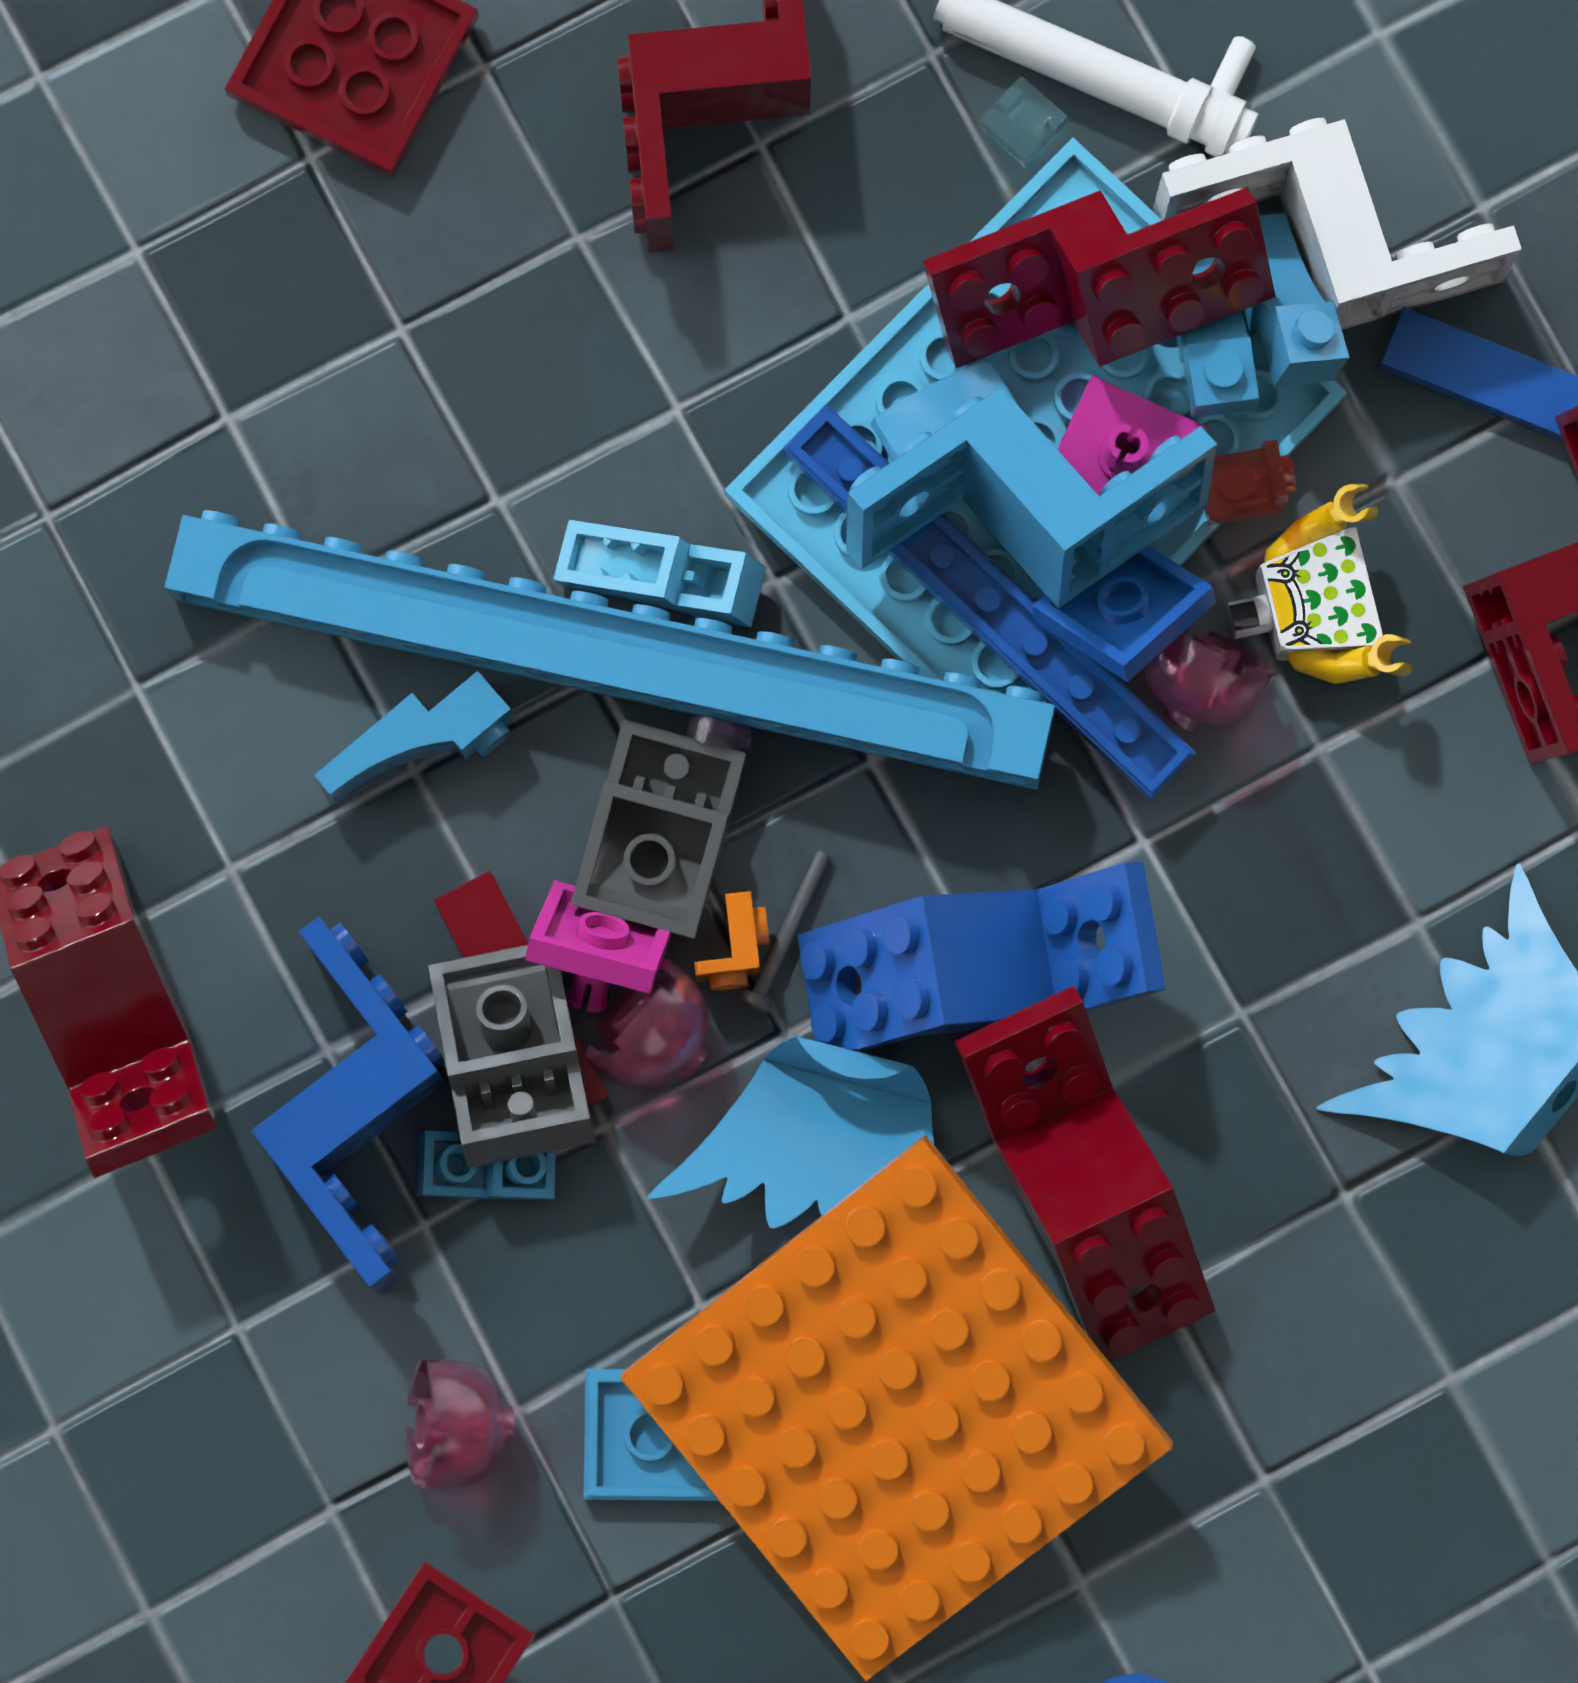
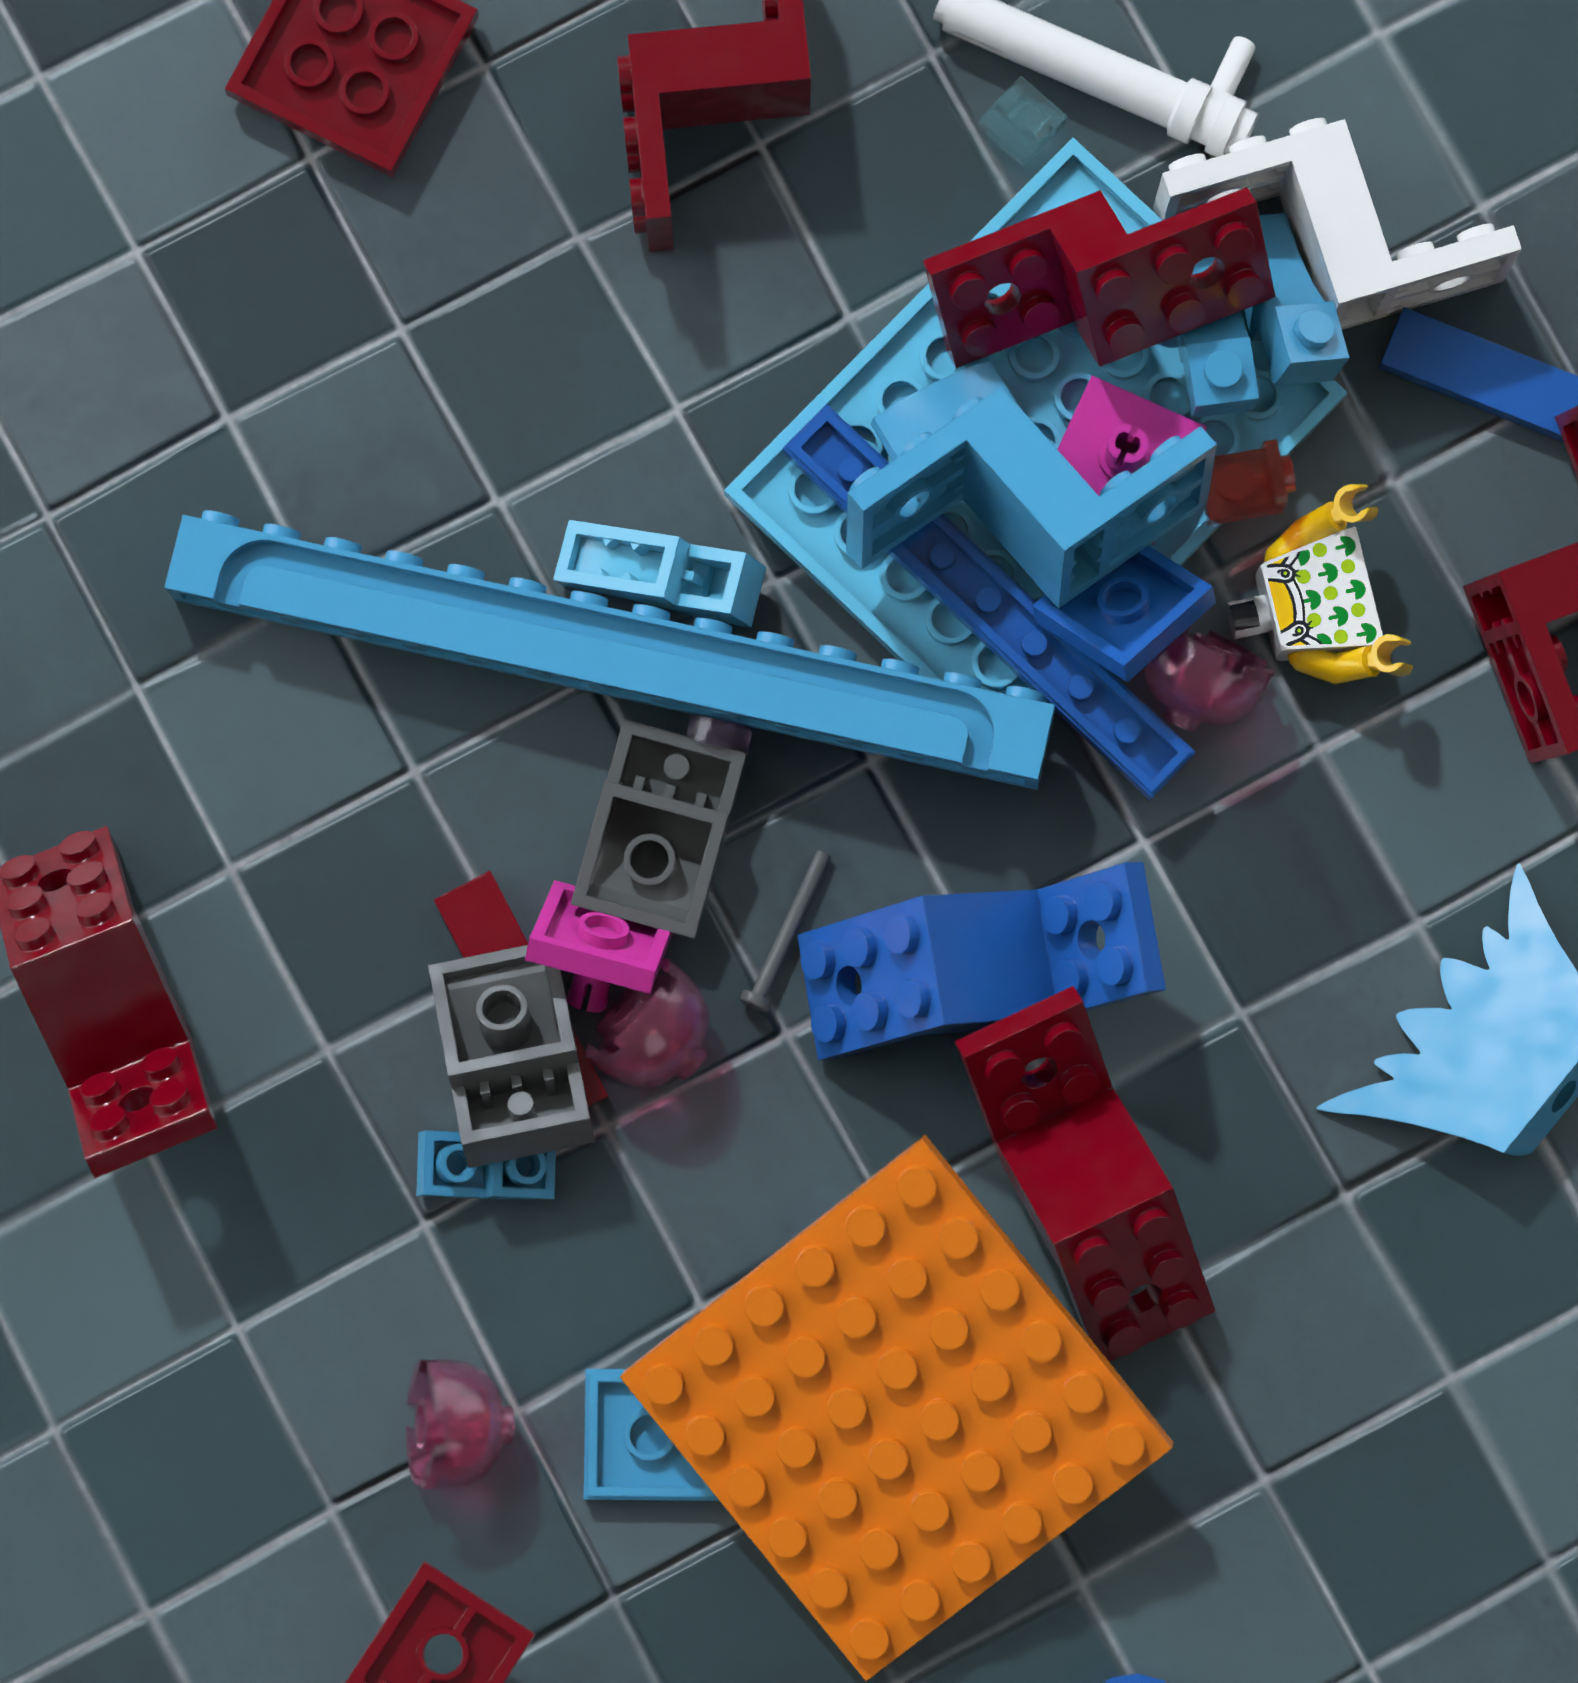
(352, 1105): blue bracket -> none
(464, 722): dark azure slope -> none
(747, 931): orange bracket -> none
(809, 1129): dark azure piece -> none

